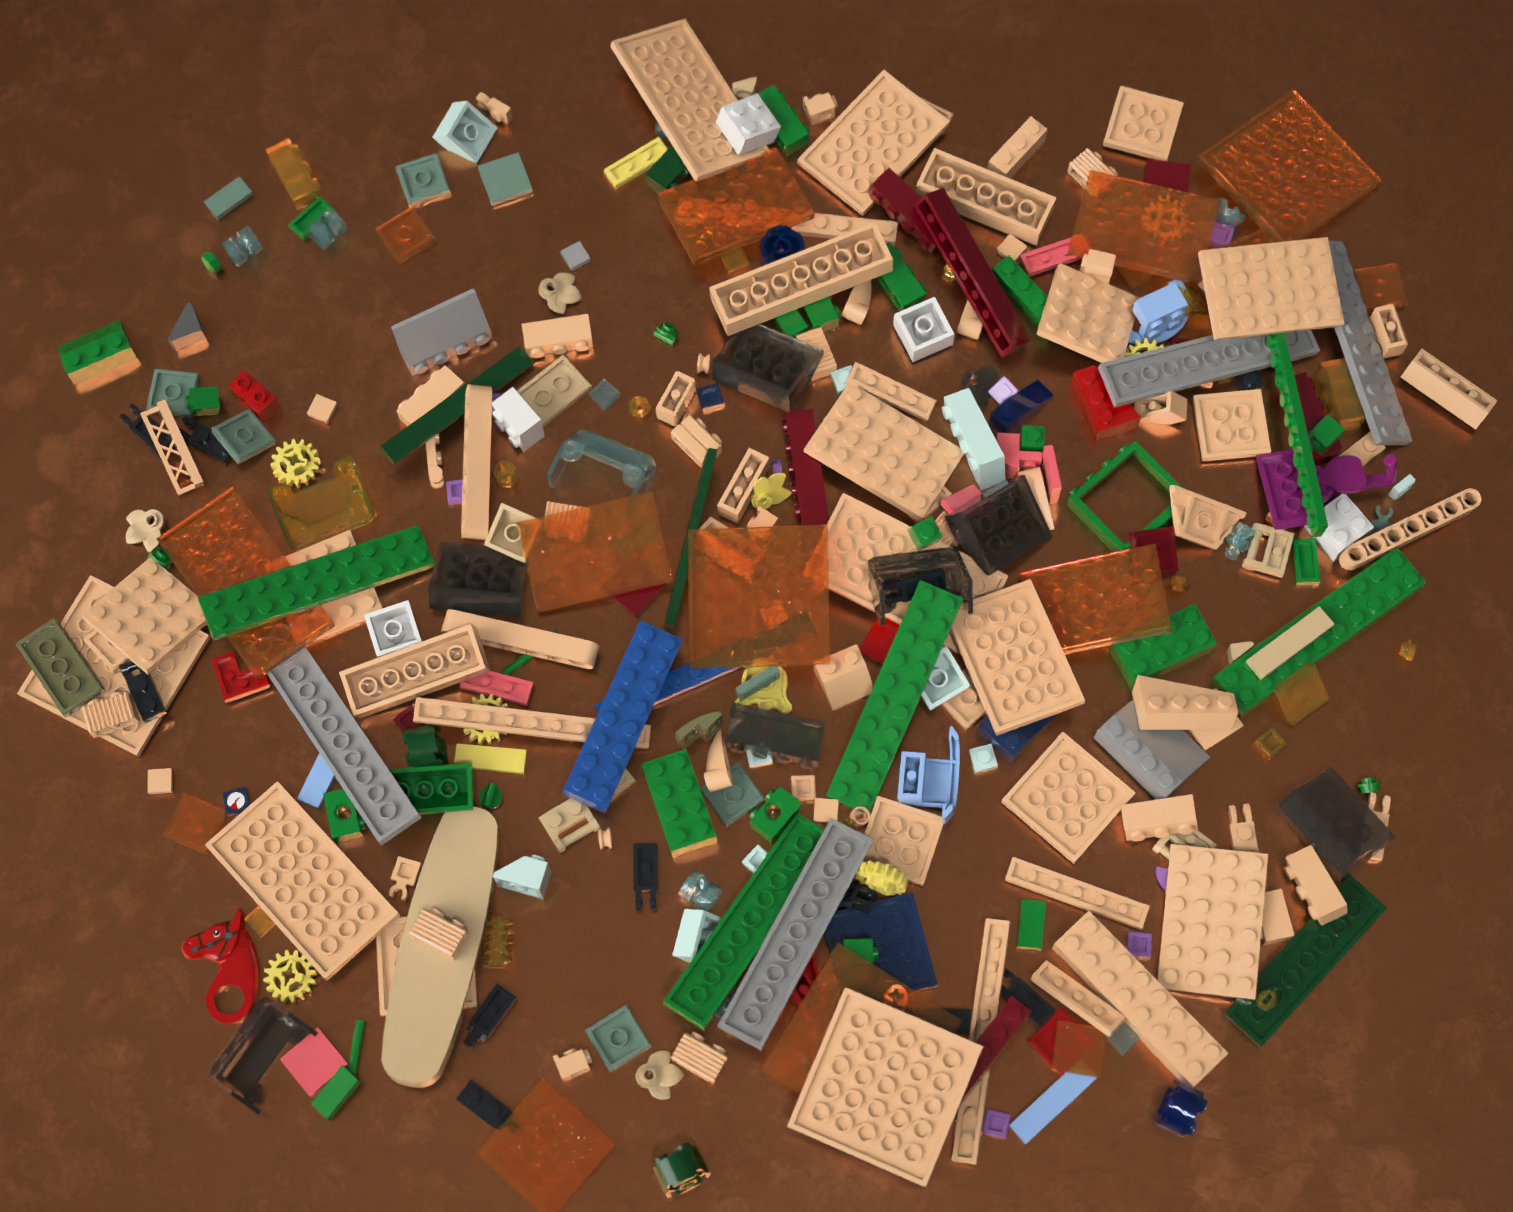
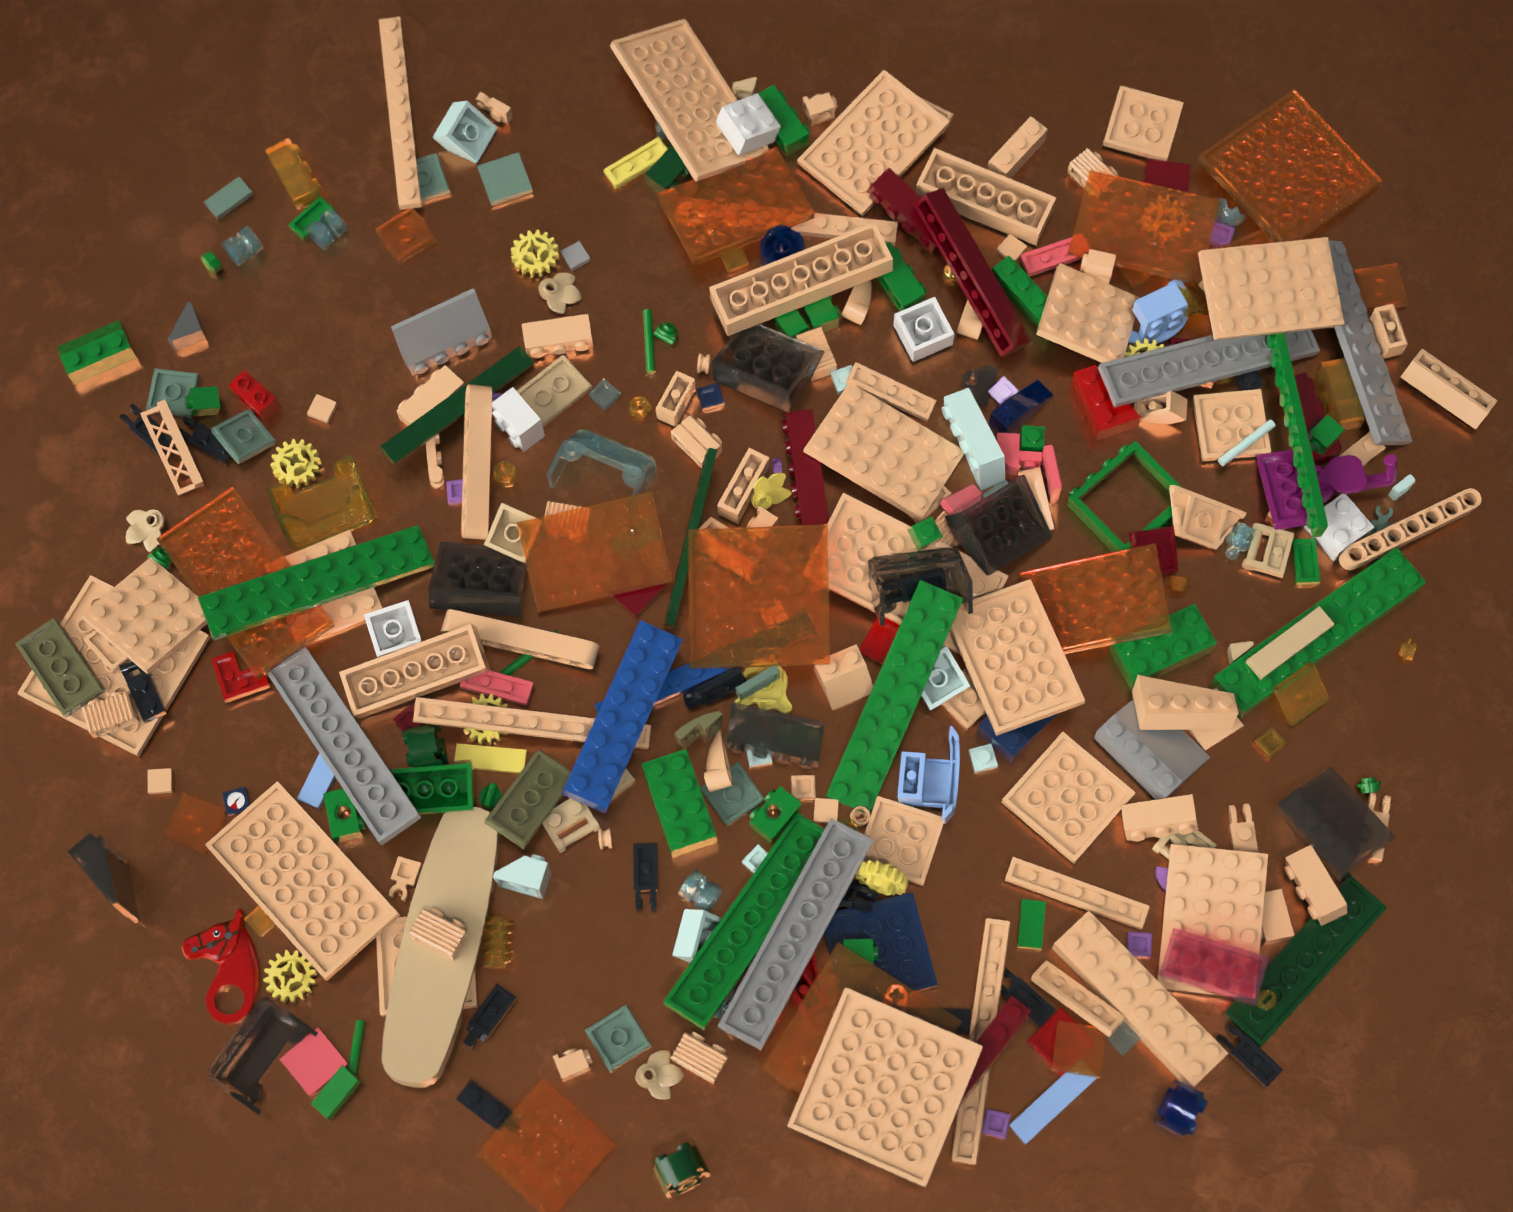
(108, 872): none -> clear smoke slope
(400, 113): none -> light nougat plate
(529, 799): none -> olive tile
(546, 253): none -> light yellow gear
(649, 341): none -> green bar
(715, 689): none -> black hinge
(1214, 967): none -> clear pink brick
(1245, 443): none -> light aqua bar
(1251, 1056): none -> black hinge

